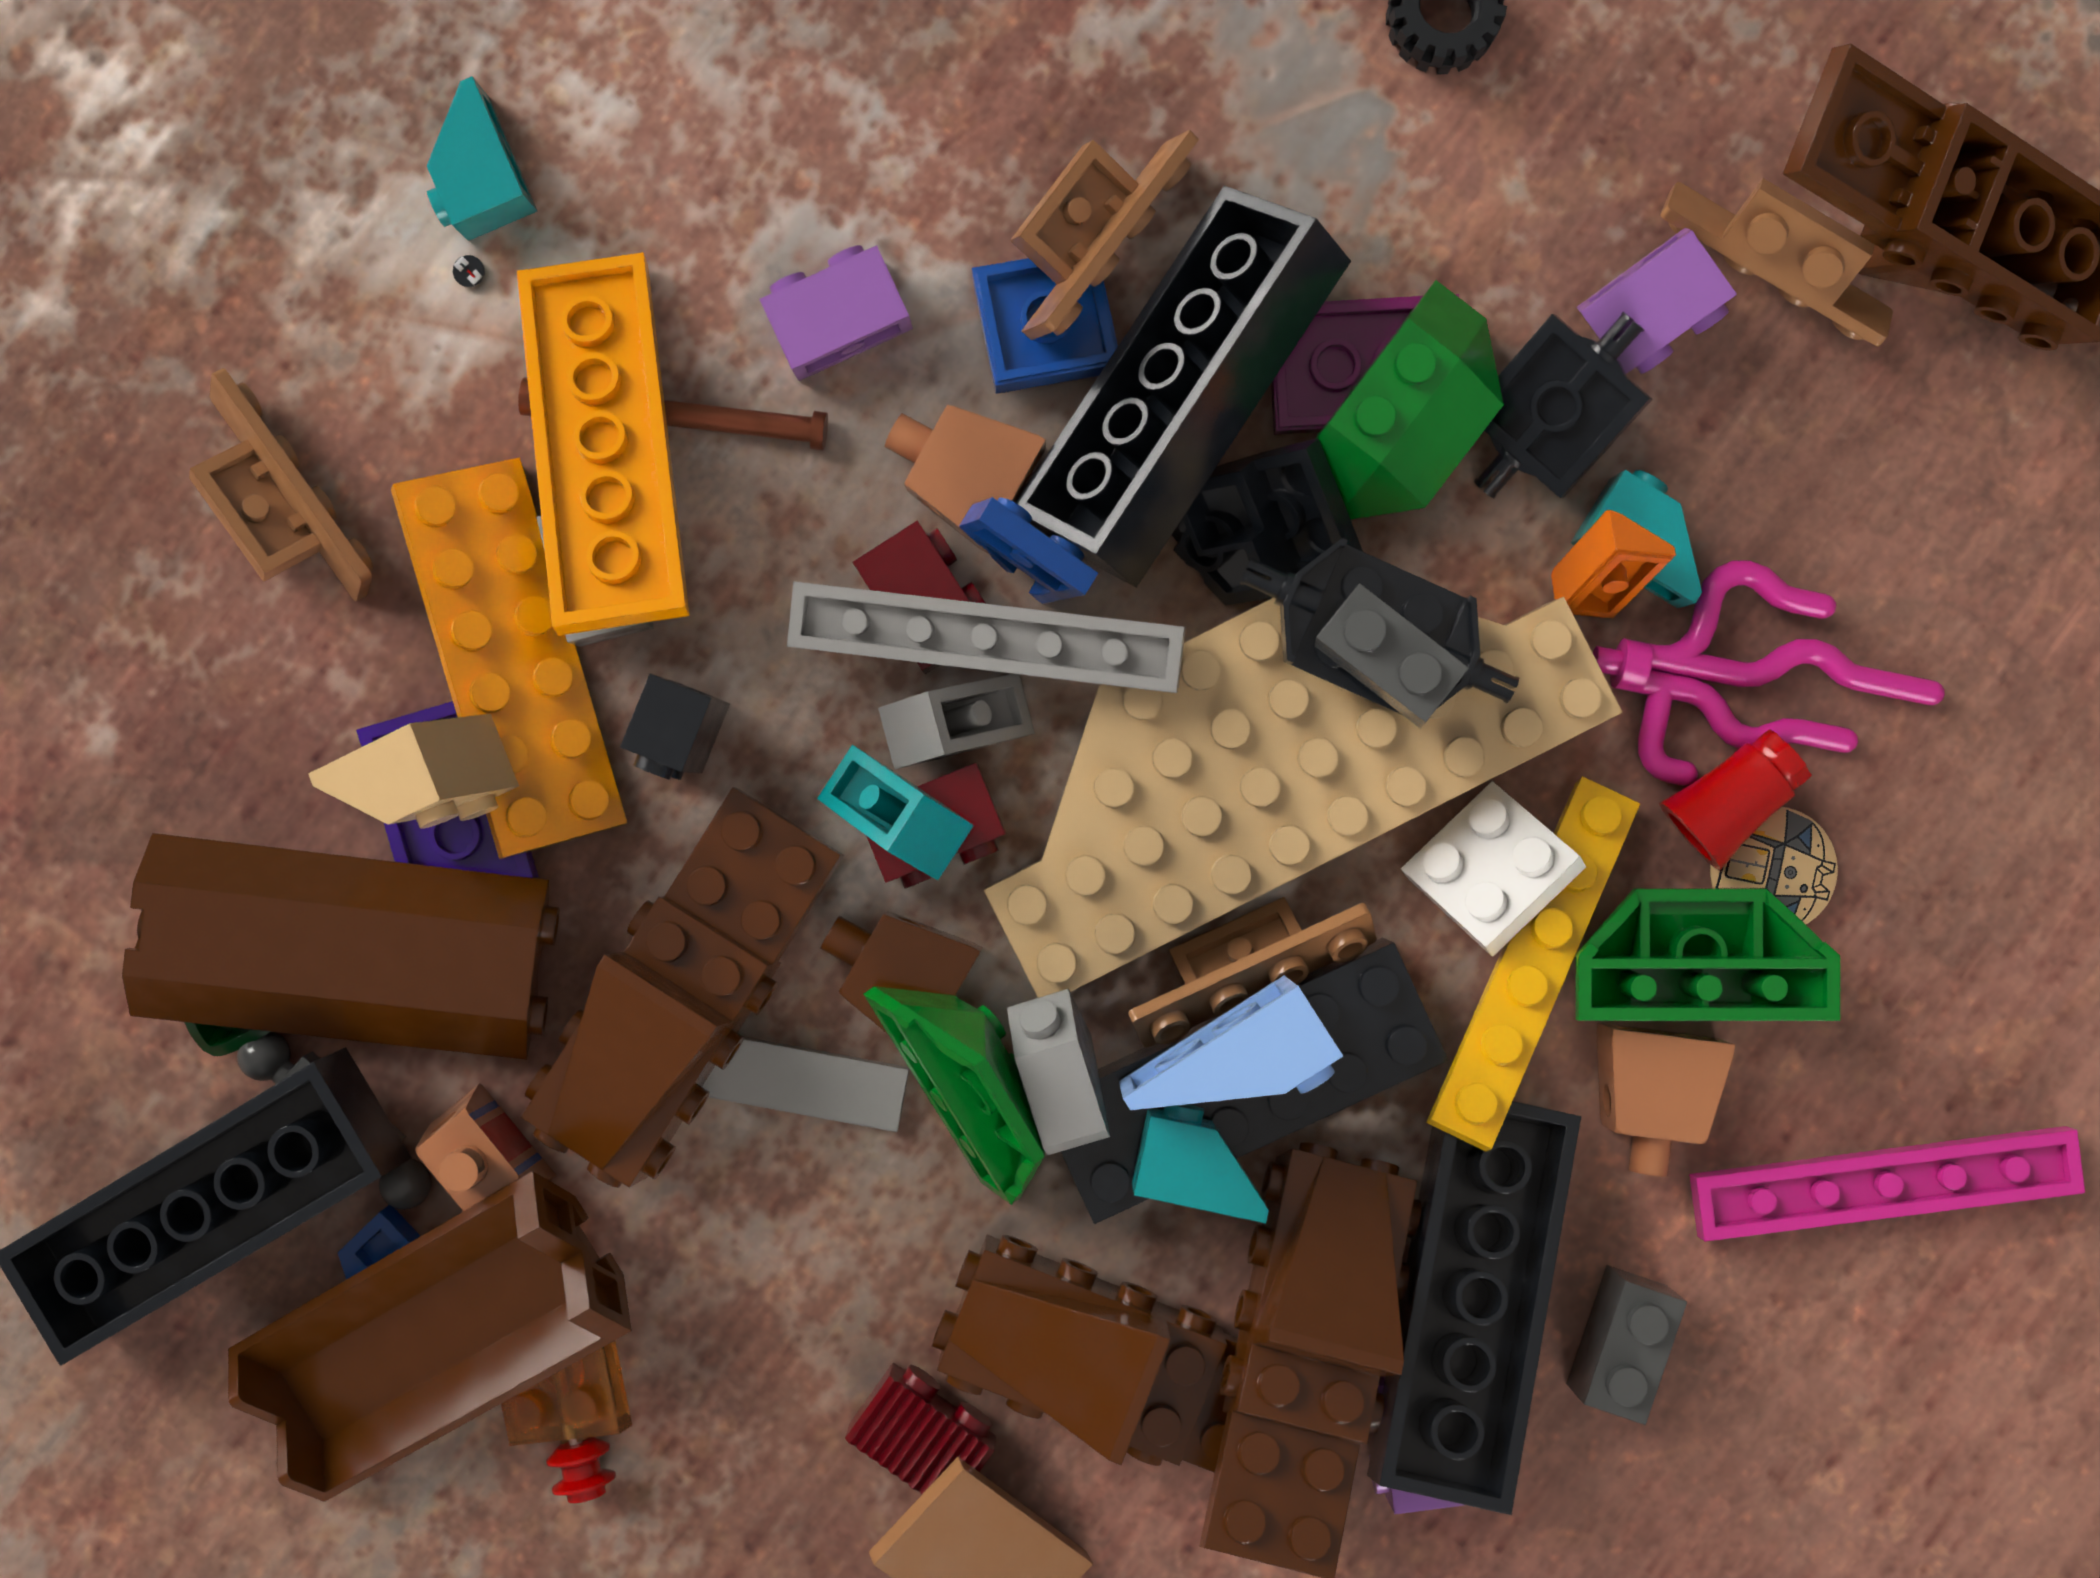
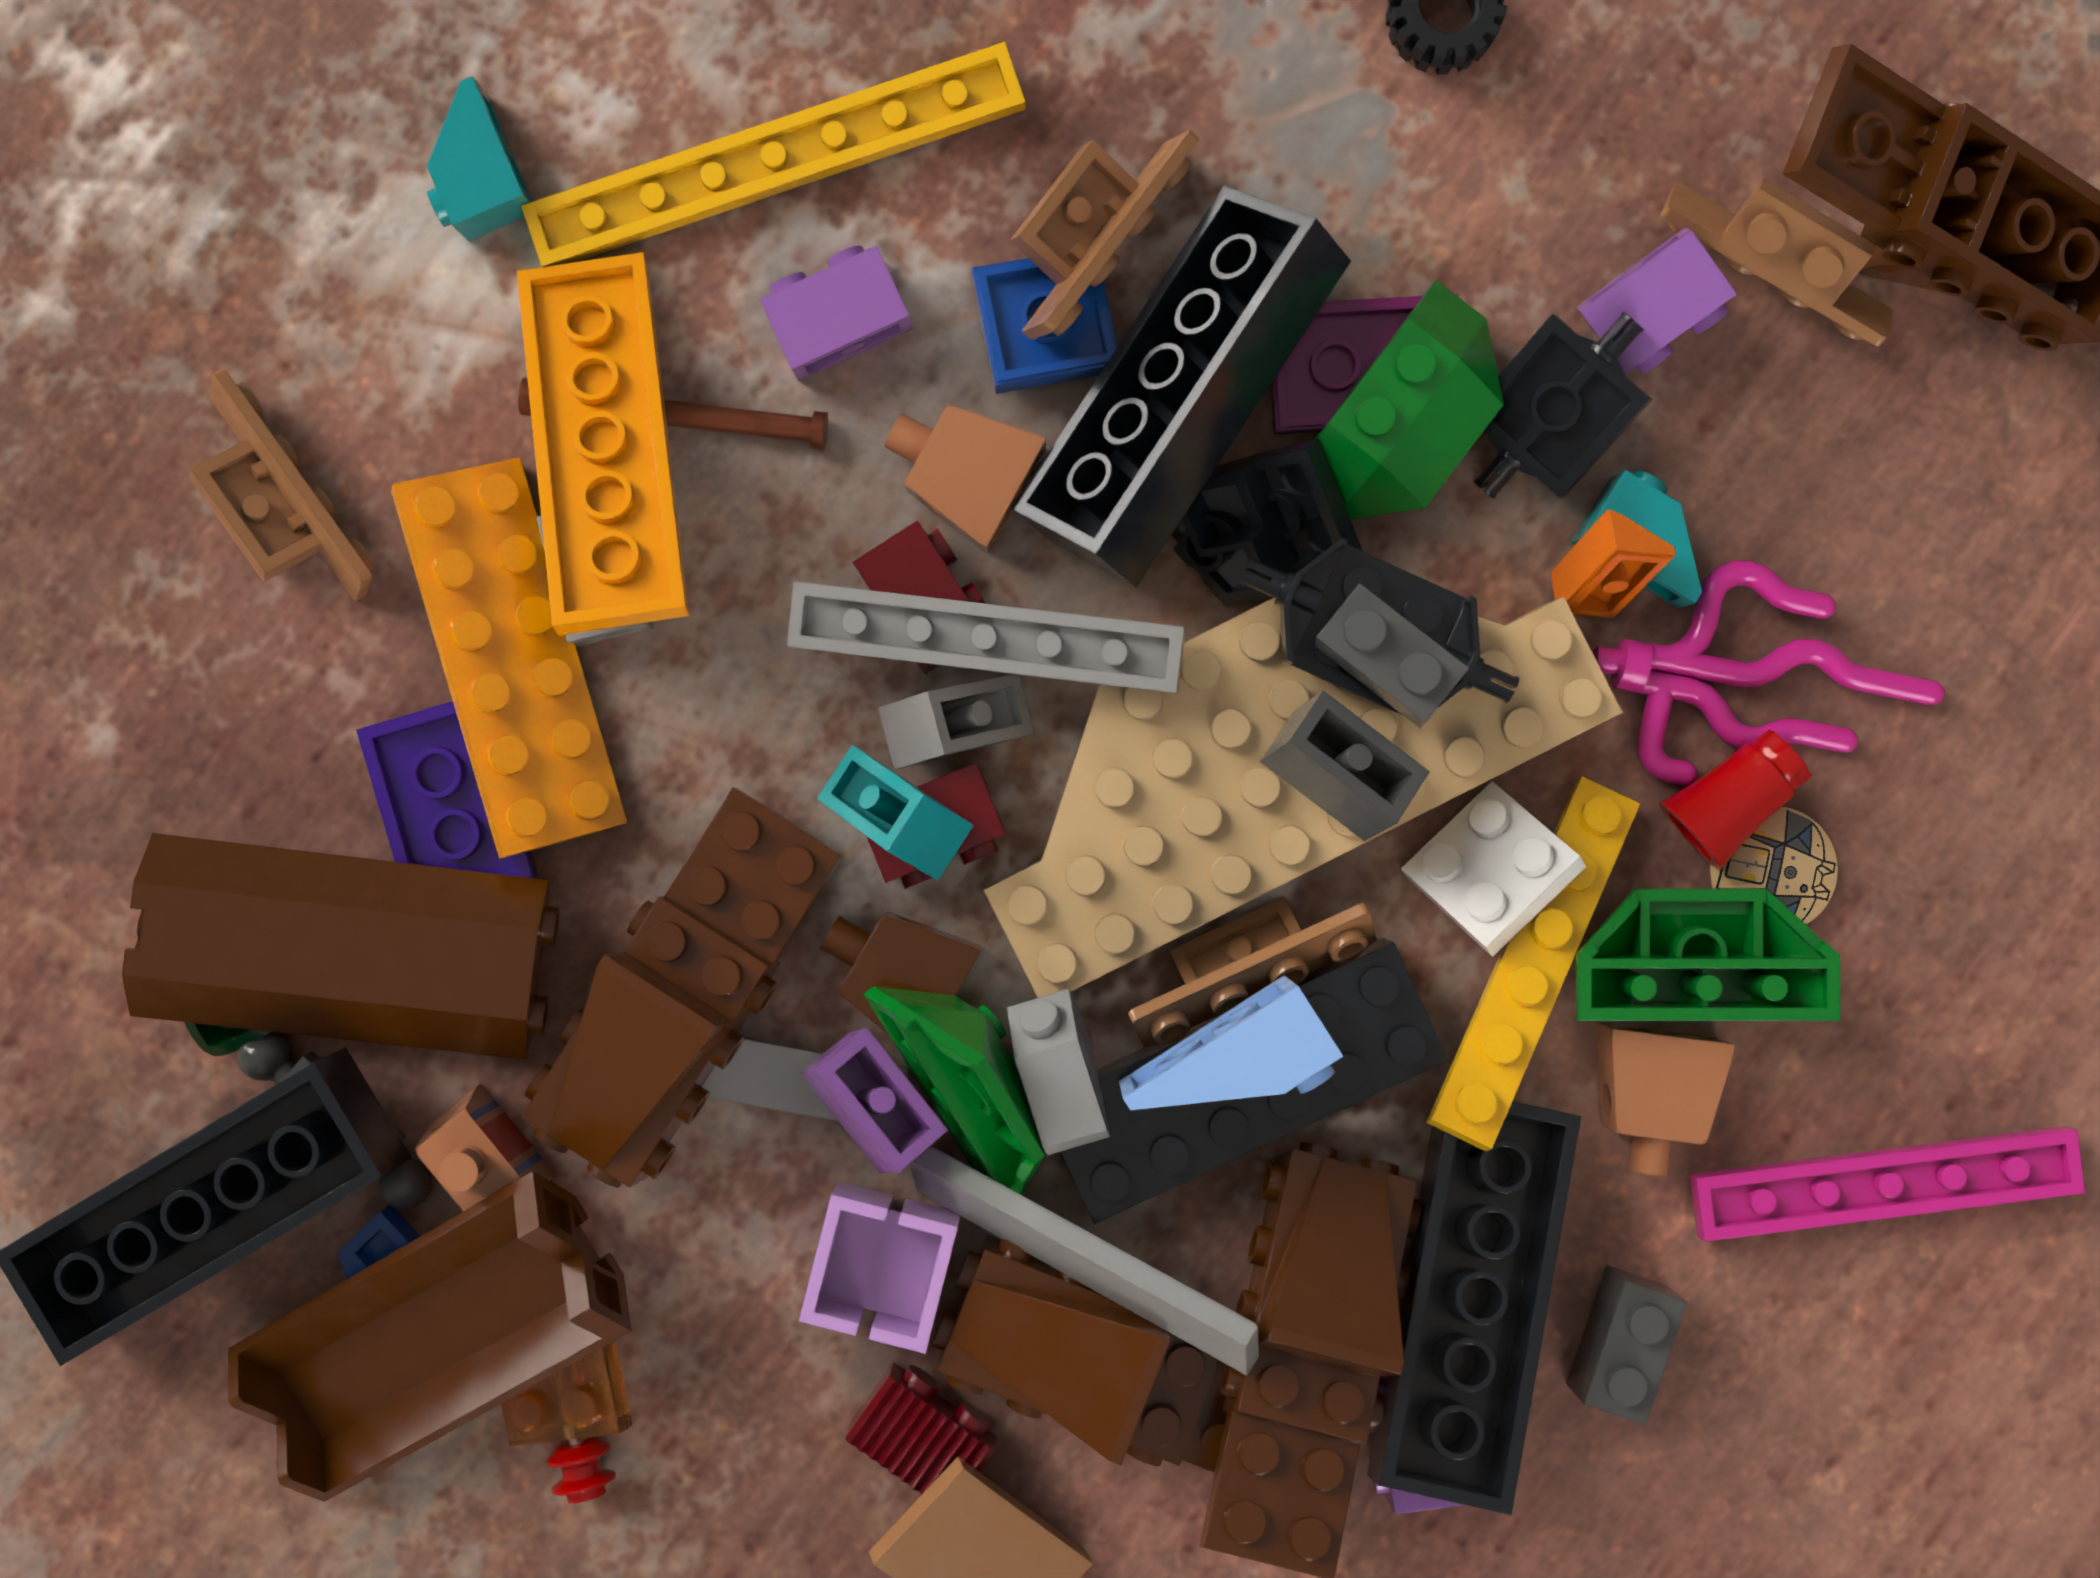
(424, 772): tan slope -> none
(468, 271): black piece -> none
(673, 728): black brick -> none
(775, 157): none -> yellow plate
(874, 1101): none -> medium lavender brick
(882, 1264): none -> lavender piece
(1014, 543): blue wing -> none
(1088, 1259): none -> light grey tile
(1192, 1166): teal slope -> none
(1345, 766): none -> dark grey brick

